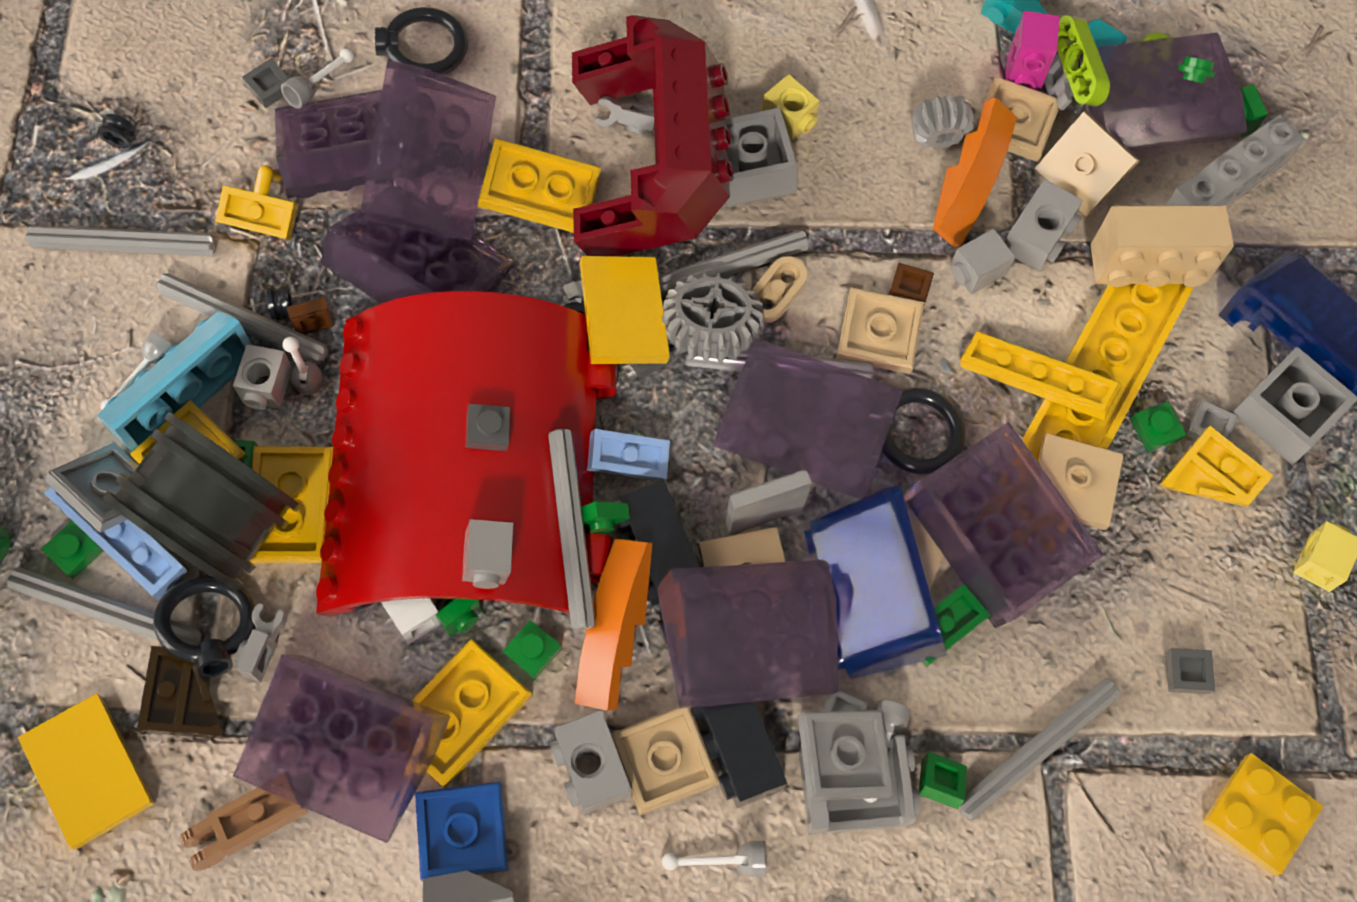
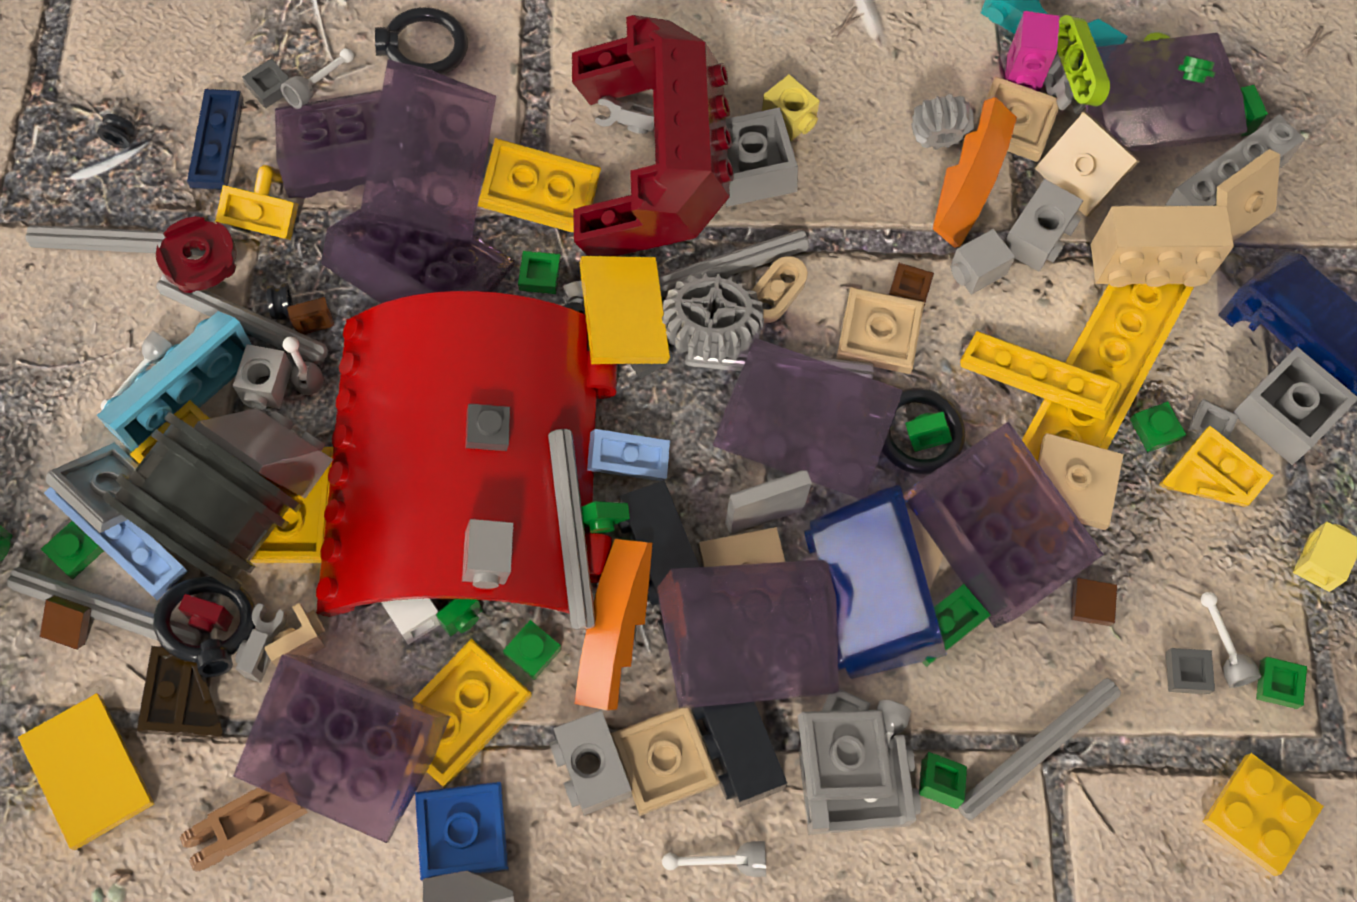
(65, 622): none -> reddish brown tile
(201, 273): none -> dark red plate
(205, 614): none -> dark red plate
(215, 139): none -> dark blue tile
(270, 447): none -> light grey slope
(298, 641): none -> tan bracket
(539, 272): none -> green plate
(928, 431): none -> green plate
(1094, 602): none -> reddish brown tile
(1238, 668): none -> hinge
(1250, 193): none -> tan plate
(1281, 682): none -> green plate

